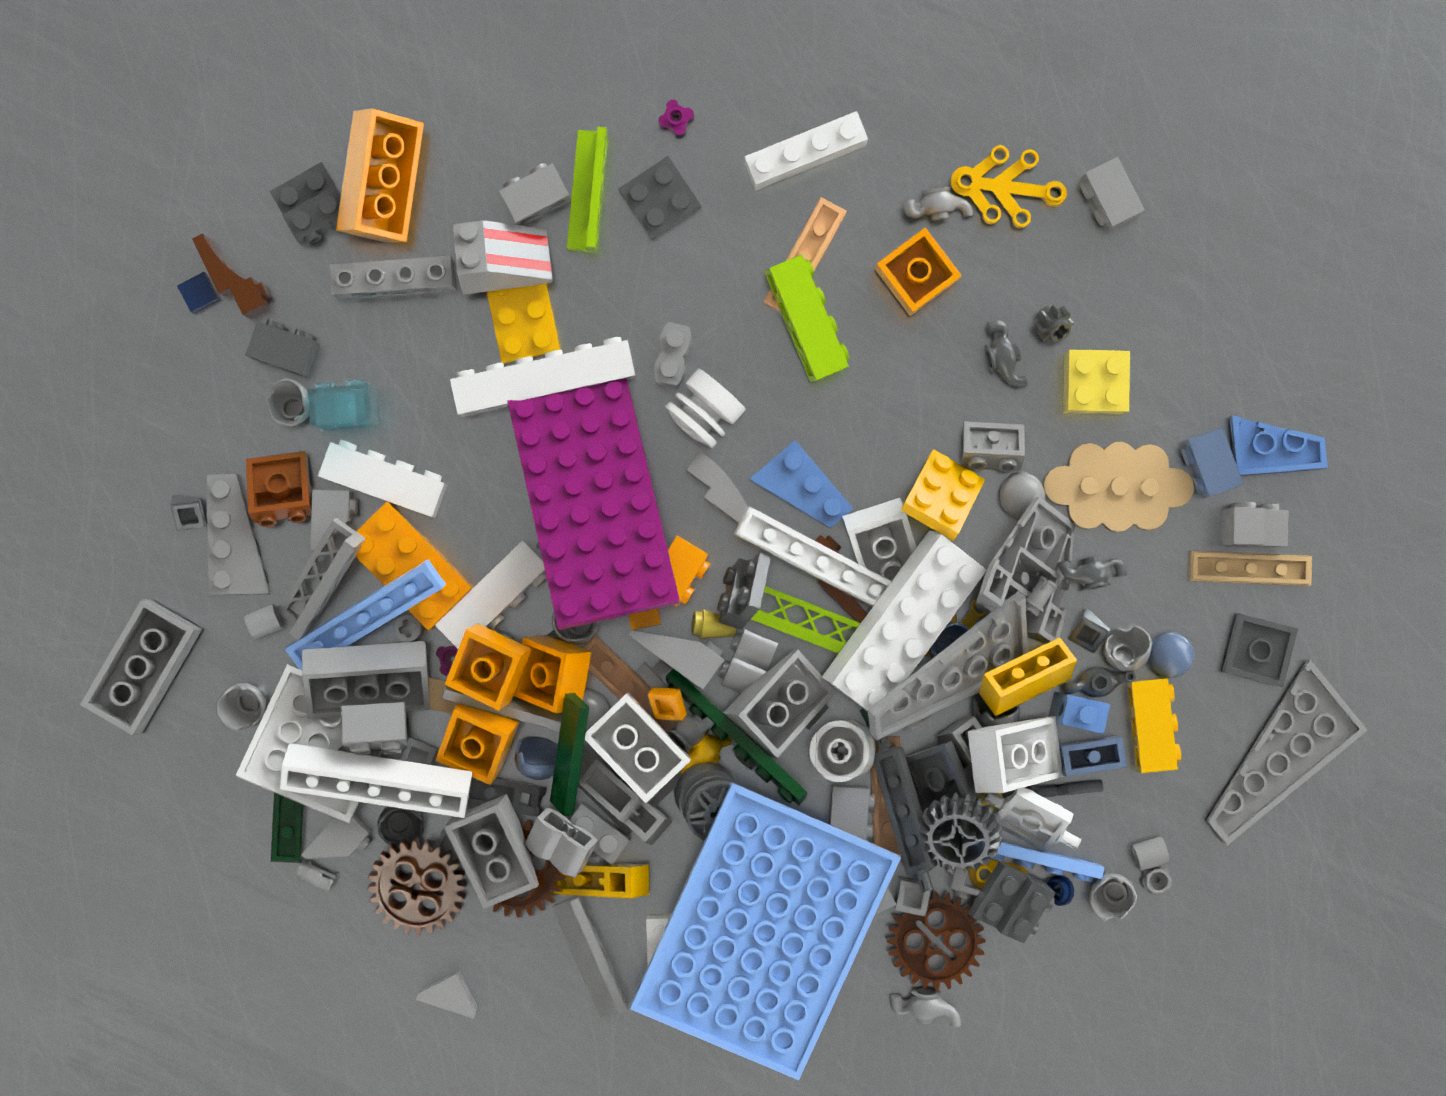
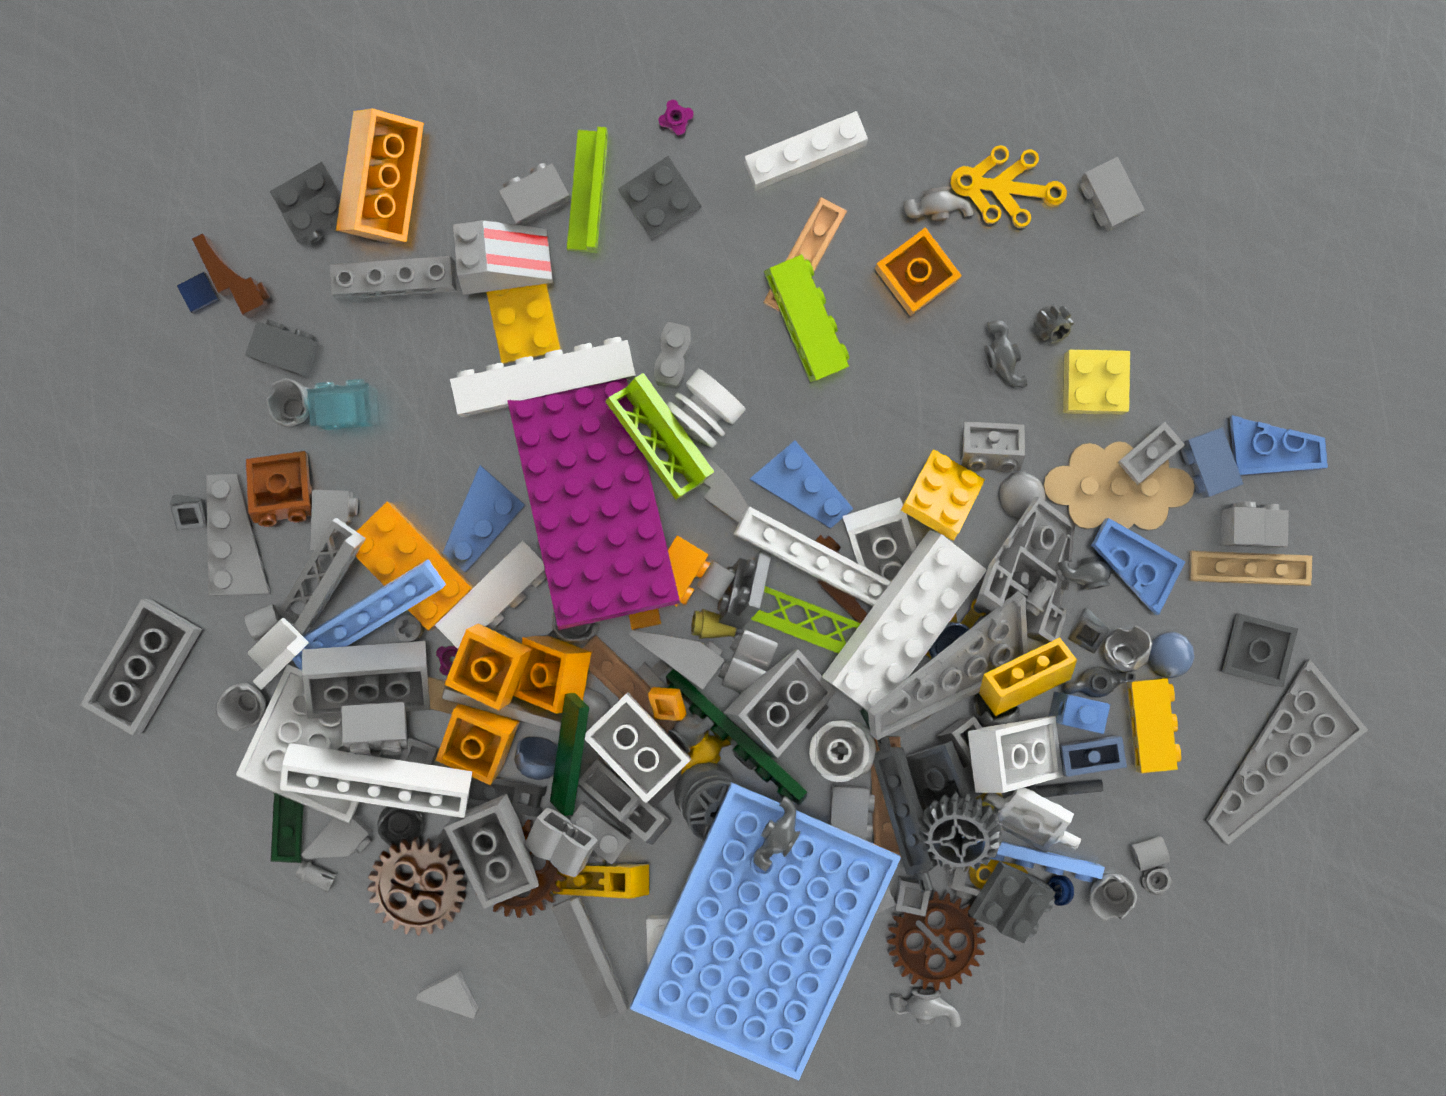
(276, 650): none -> white panel
(383, 480): white brick -> none
(481, 520): none -> medium blue wing
(665, 434): none -> lime fence
(716, 580): none -> light grey beam
(778, 836): none -> dark grey piece
(1139, 563): none -> medium blue wing
(1151, 453): none -> light grey plate

